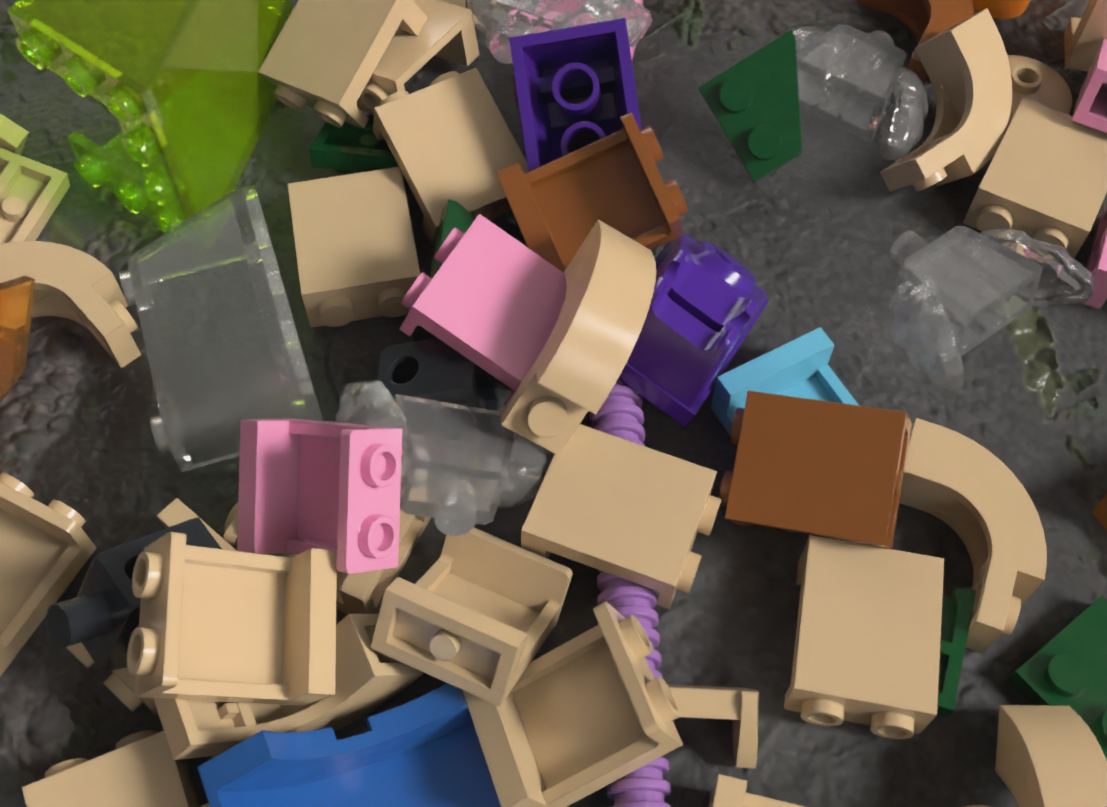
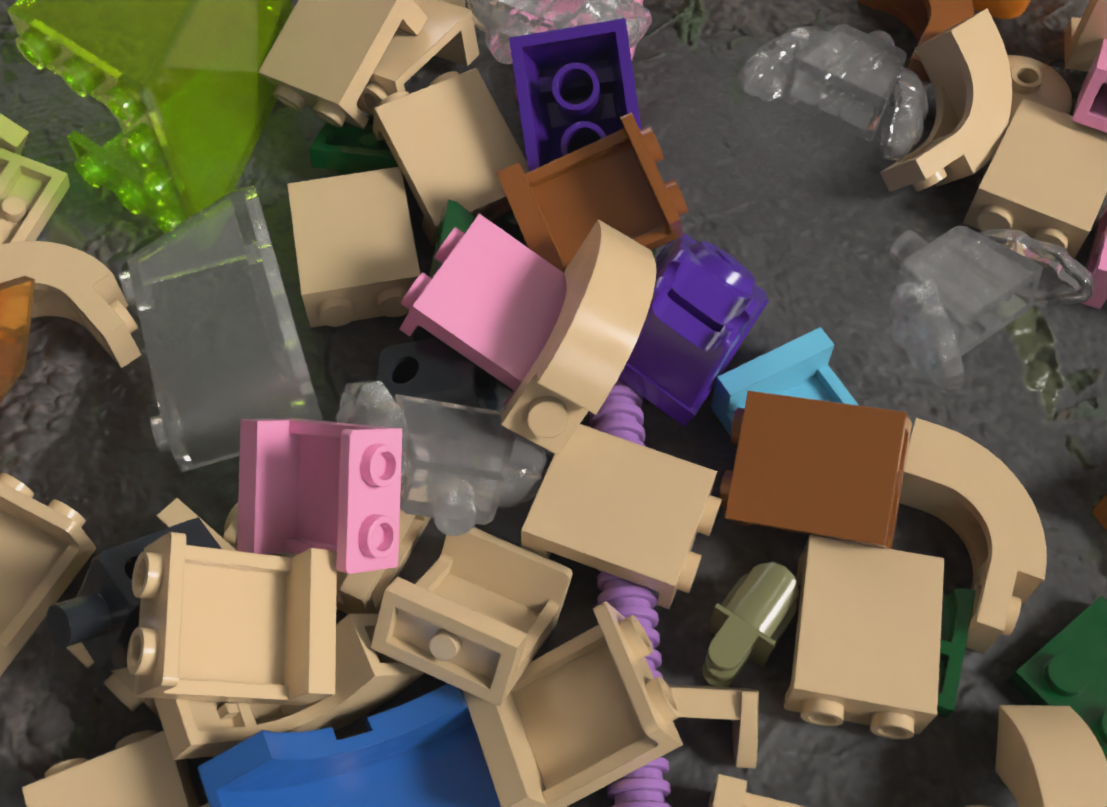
(749, 622): none -> olive arm
(760, 107): dark green wing -> none

